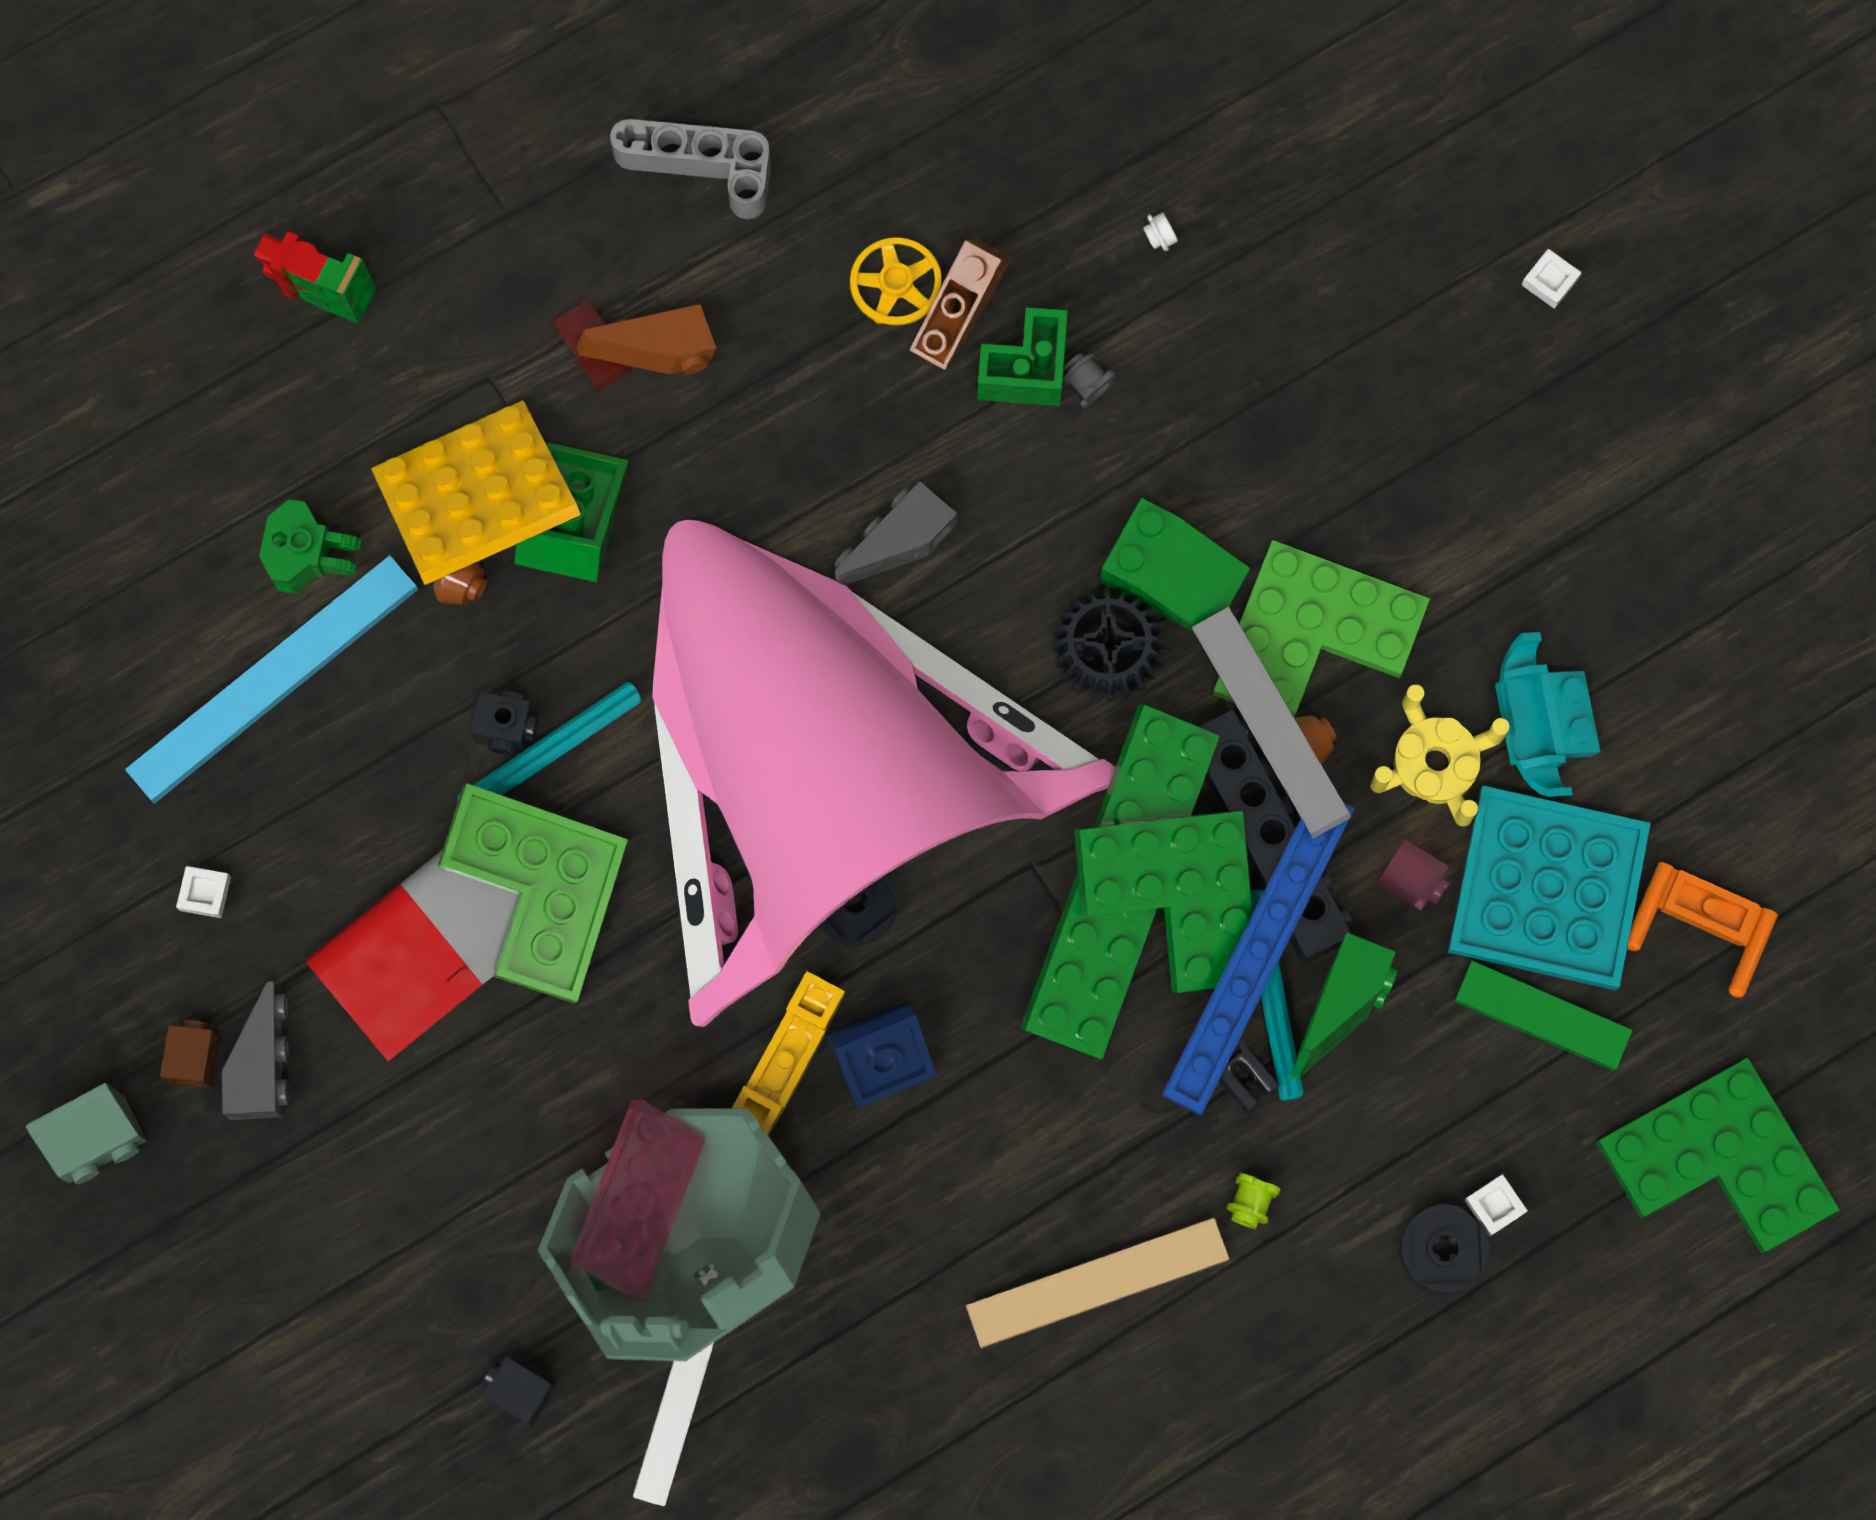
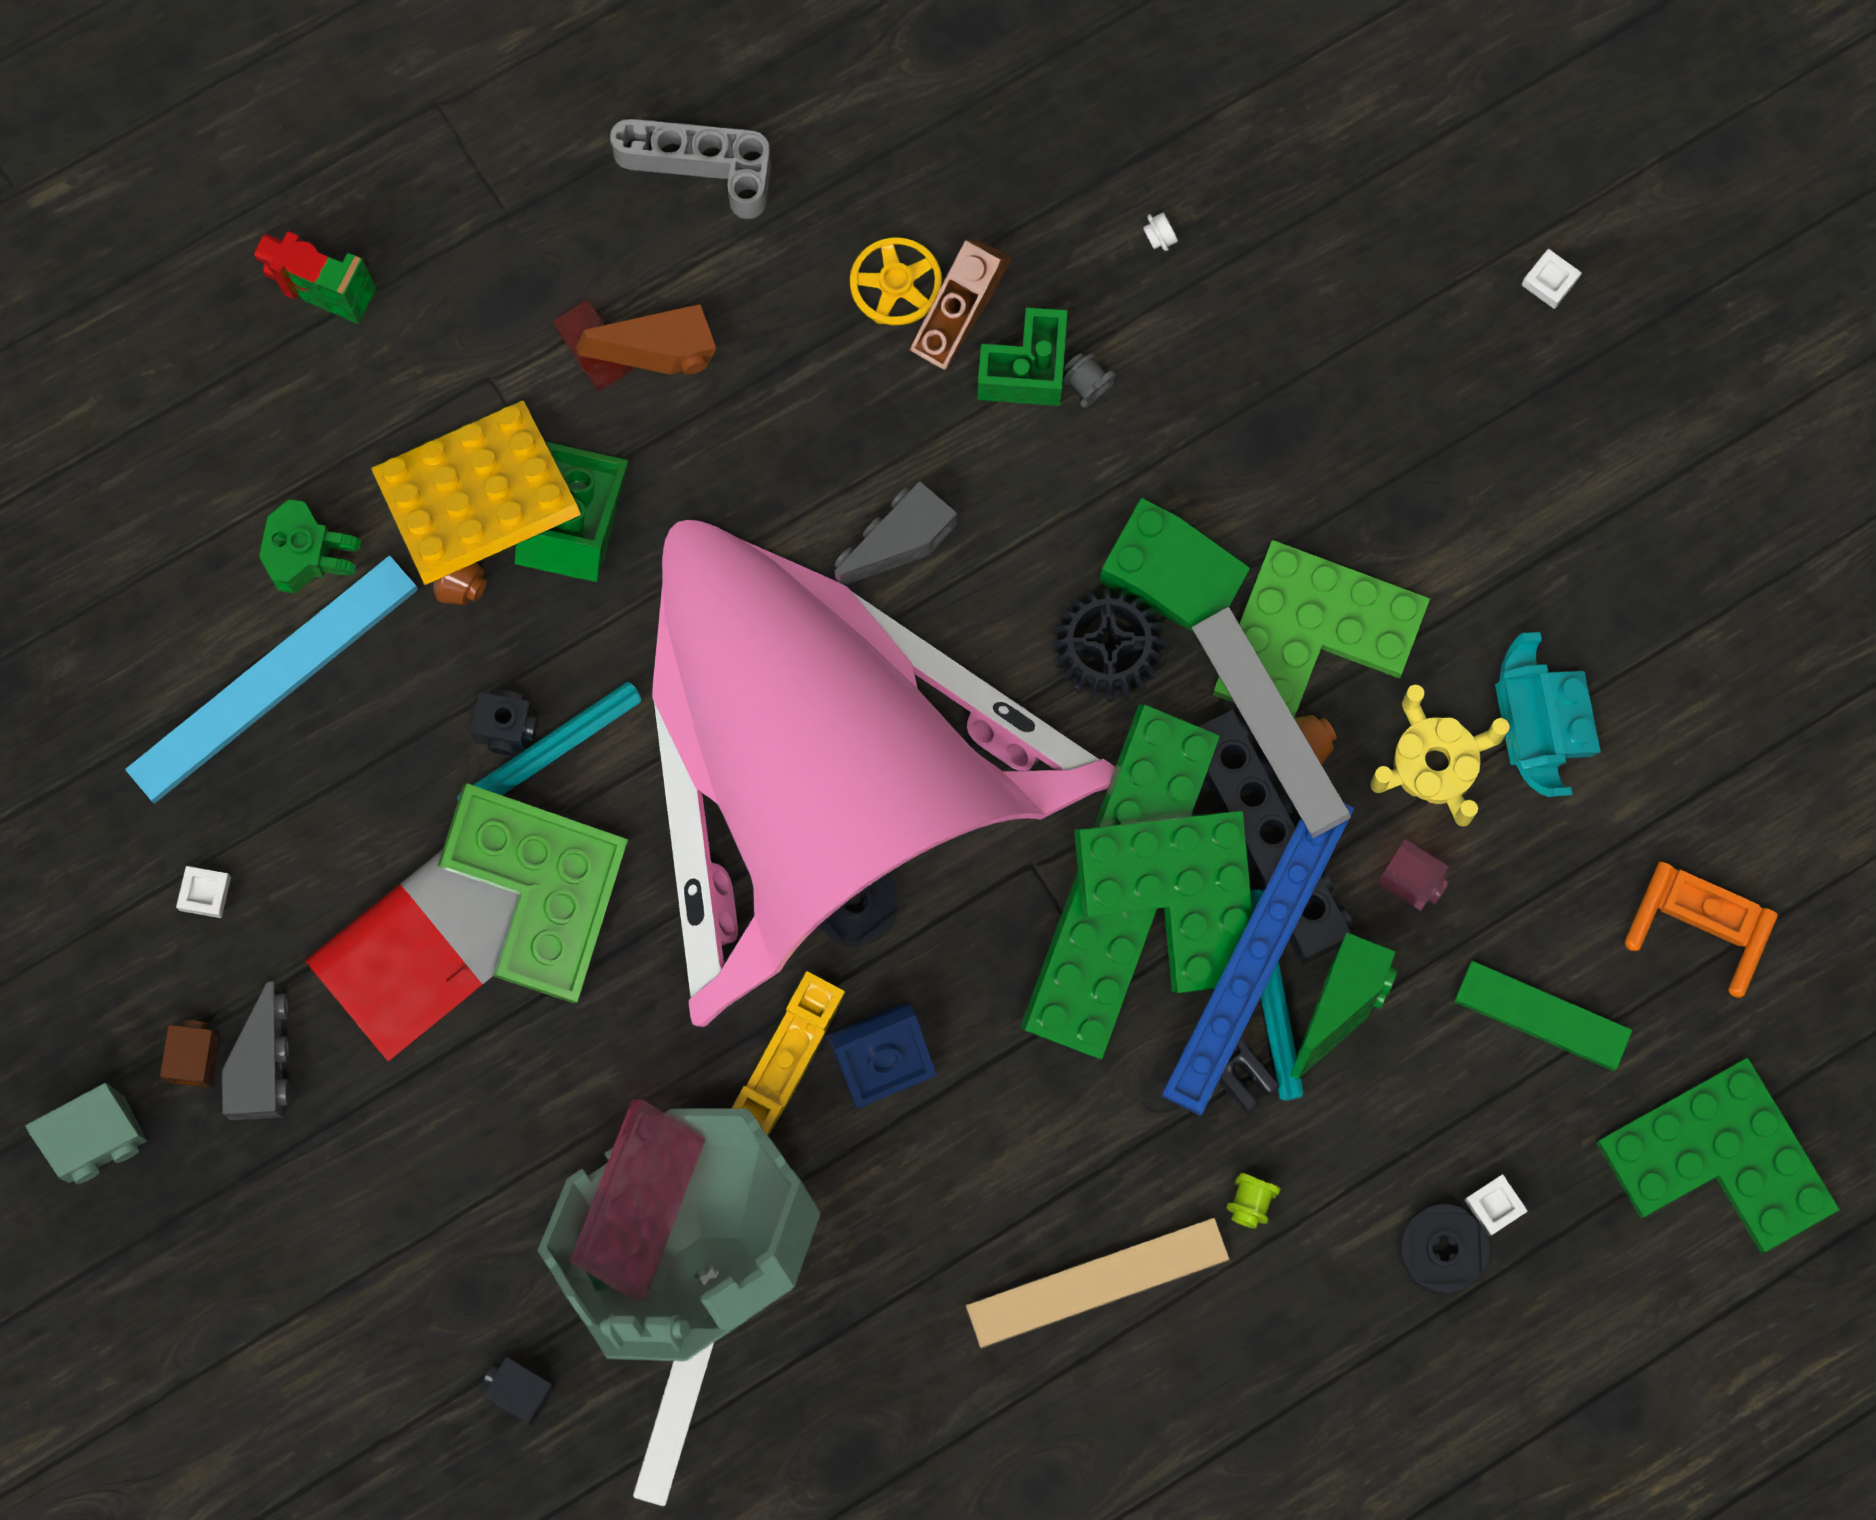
(1549, 888): teal plate -> none

